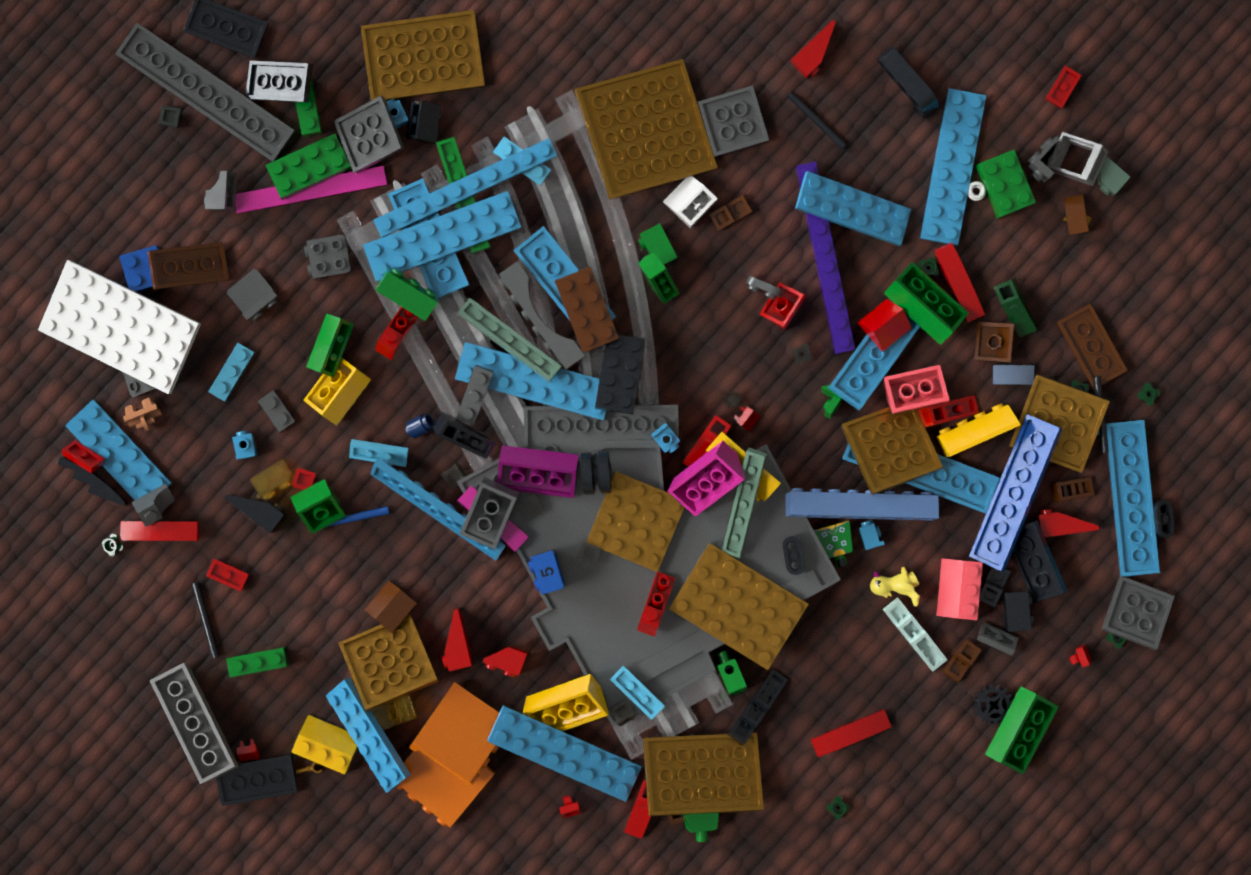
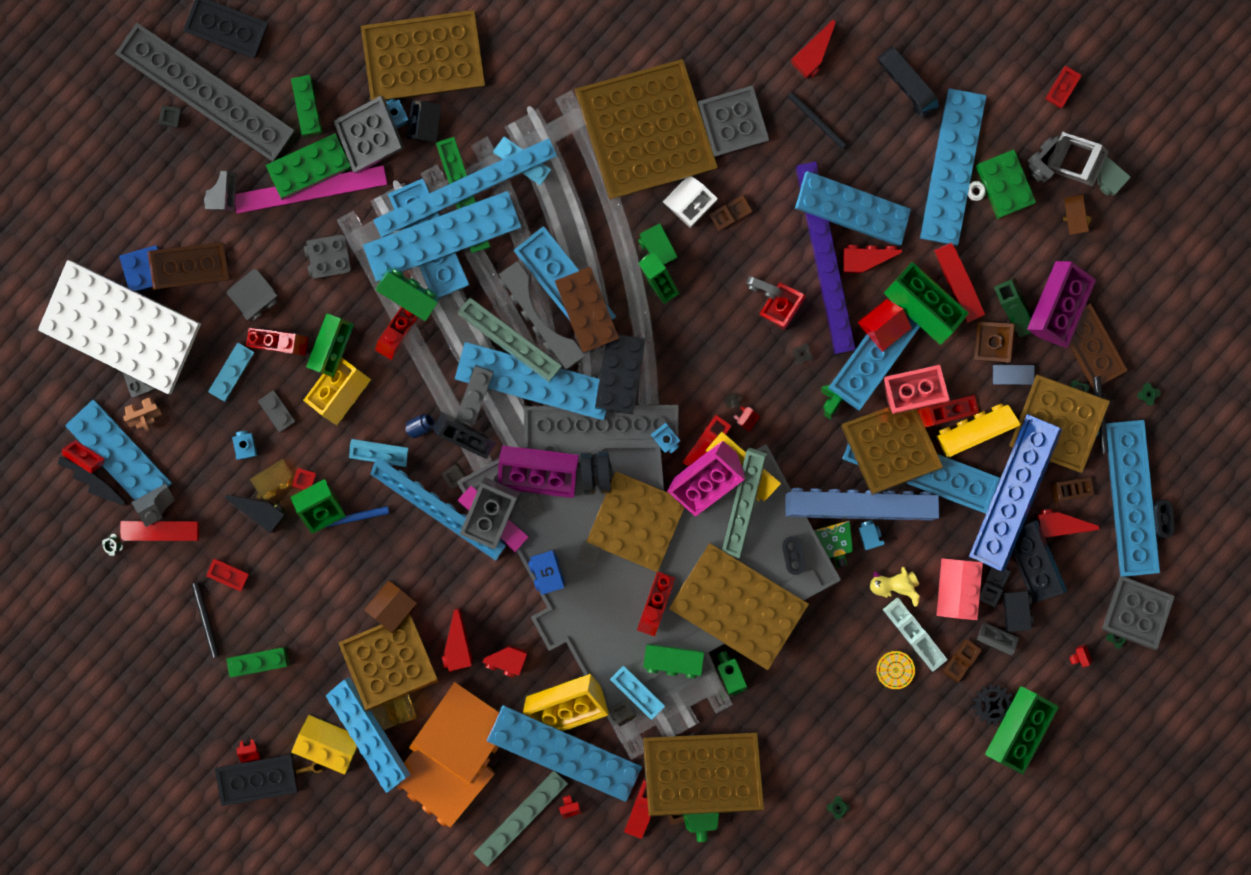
(194, 723): light grey brick -> none
(277, 341): none -> red slope
(279, 81): plate -> none
(520, 818): none -> sand green plate
(673, 660): none -> green brick
(757, 707): black slope -> none
(851, 733): red slope -> none
(861, 260): none -> red slope
(895, 670): none -> yellow tile
(933, 267): dark green plate -> none
(1061, 303): none -> magenta slope

